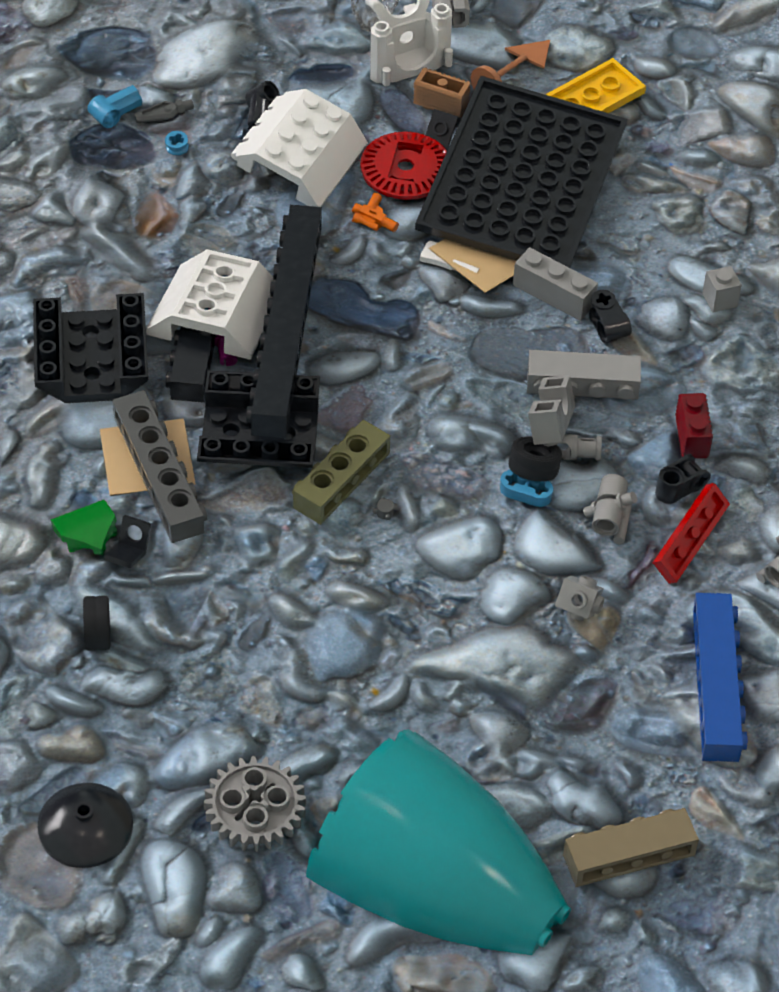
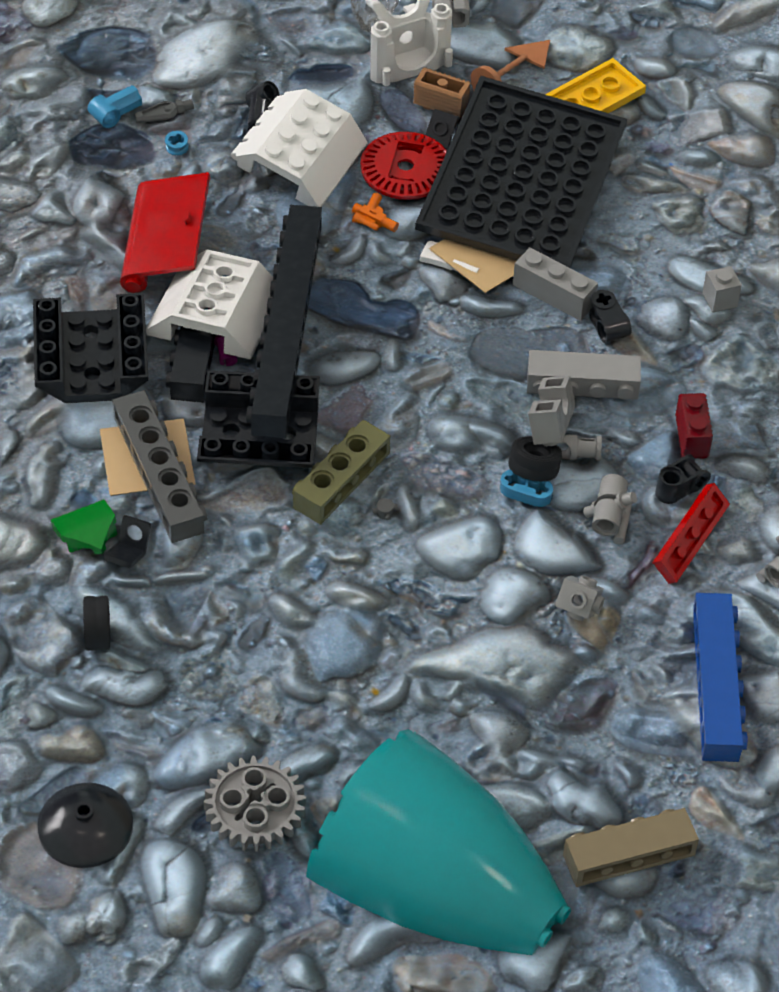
(164, 228): none -> red door

